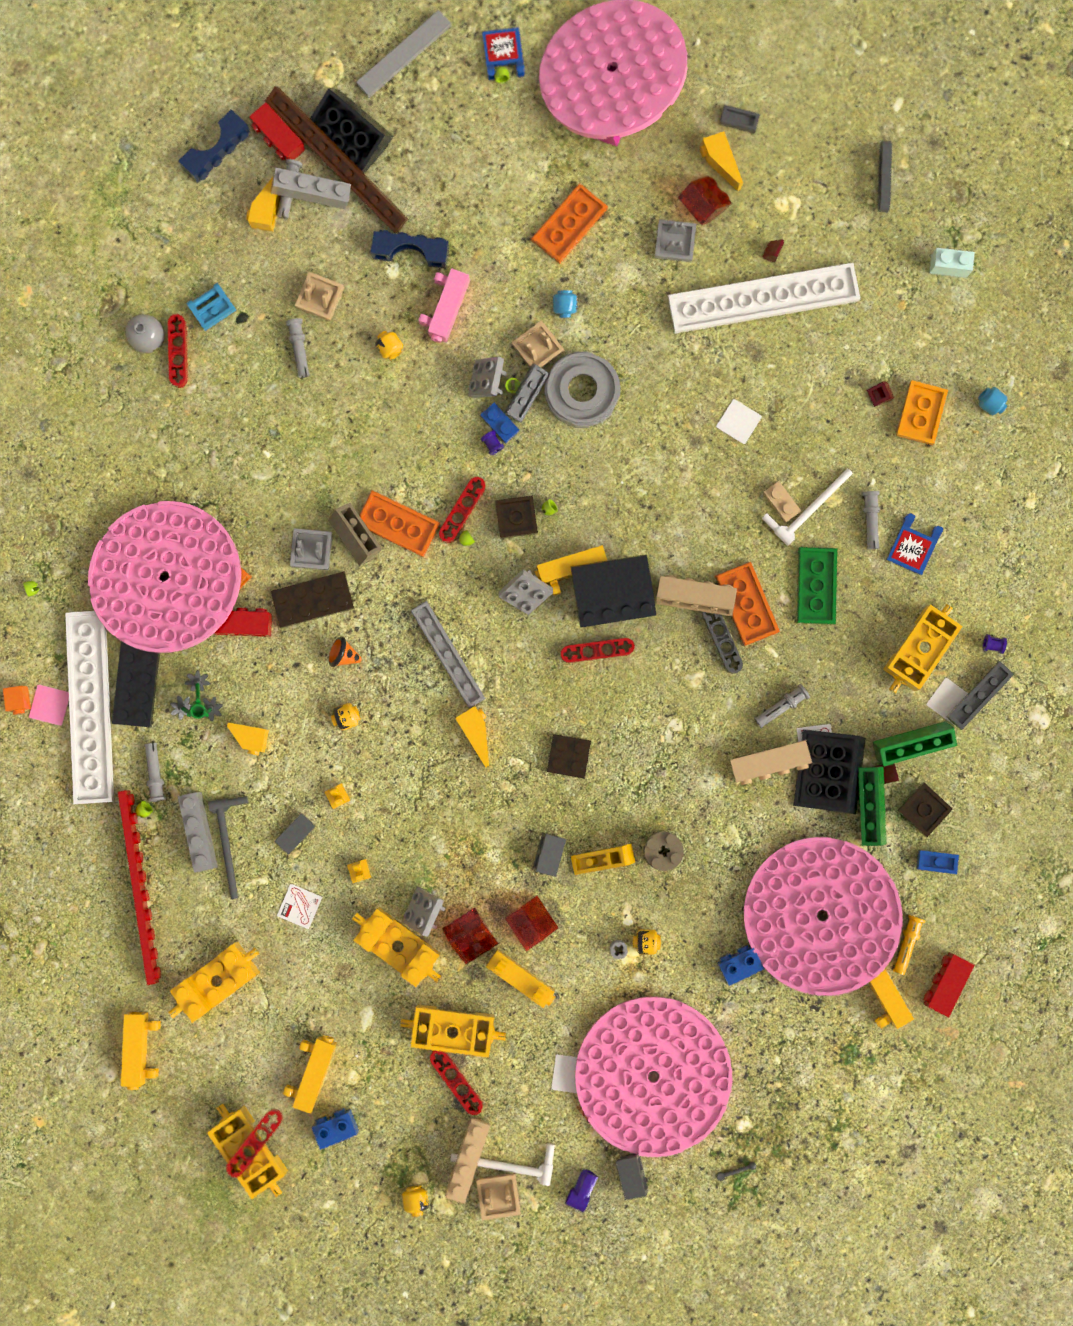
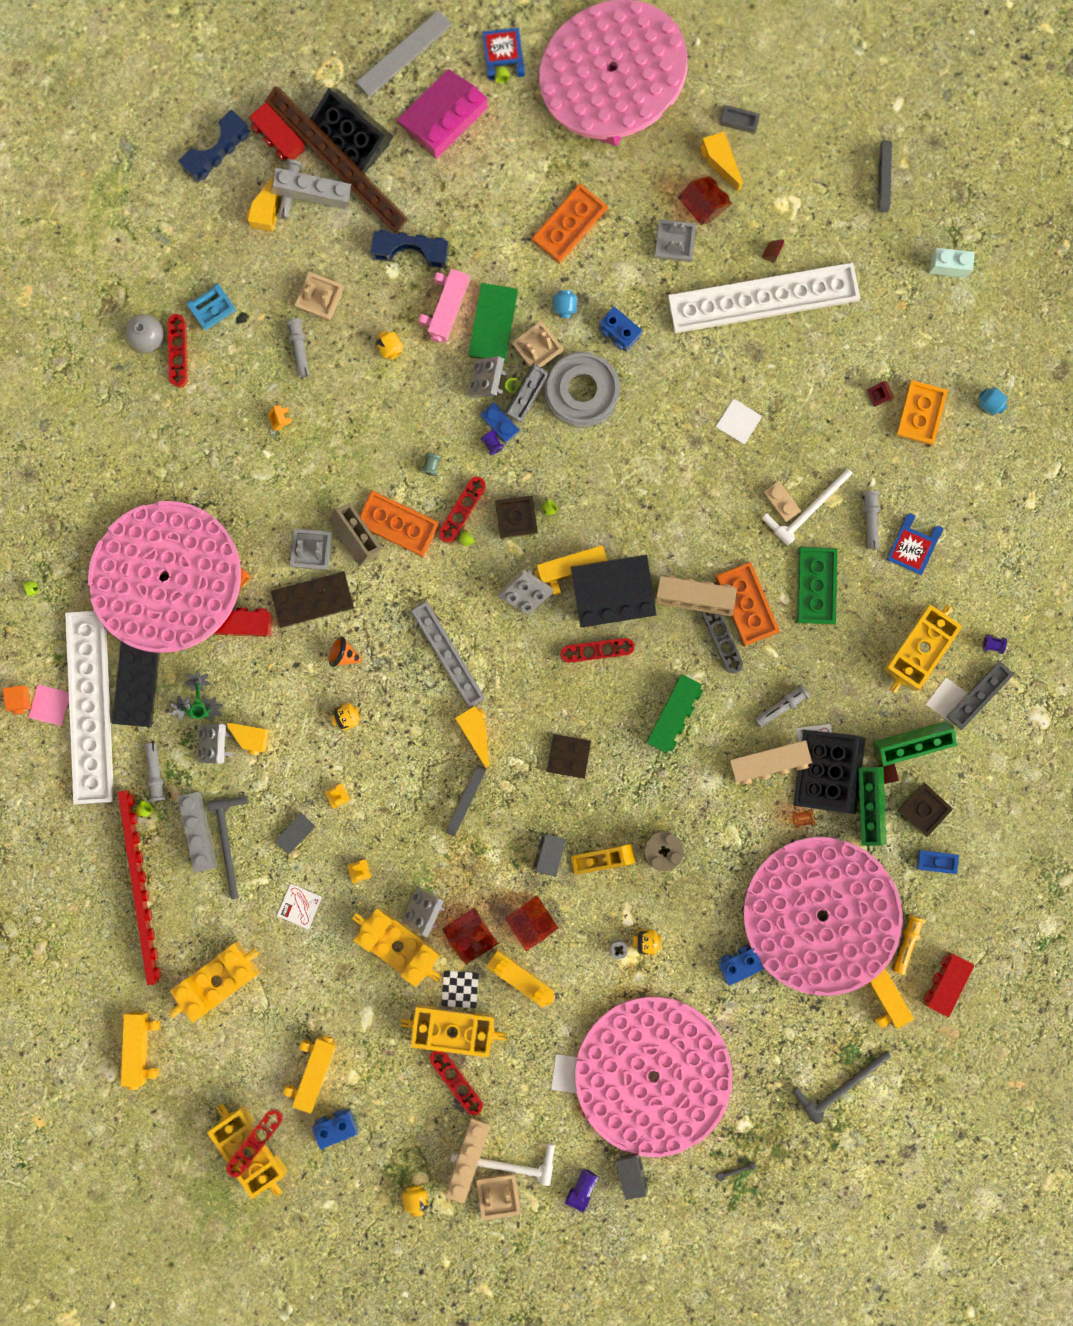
(212, 743): none -> light grey plate
(277, 417): none -> light orange tile
(431, 464): none -> sand green bush
(443, 112): none -> dark pink slope
(460, 989): none -> sticker
(466, 800): none -> dark grey beam
(493, 321): none -> green tile
(619, 329): none -> blue brick
(674, 713): none -> green brick
(803, 818): none -> clear orange bush
(815, 1111): none -> dark grey bar

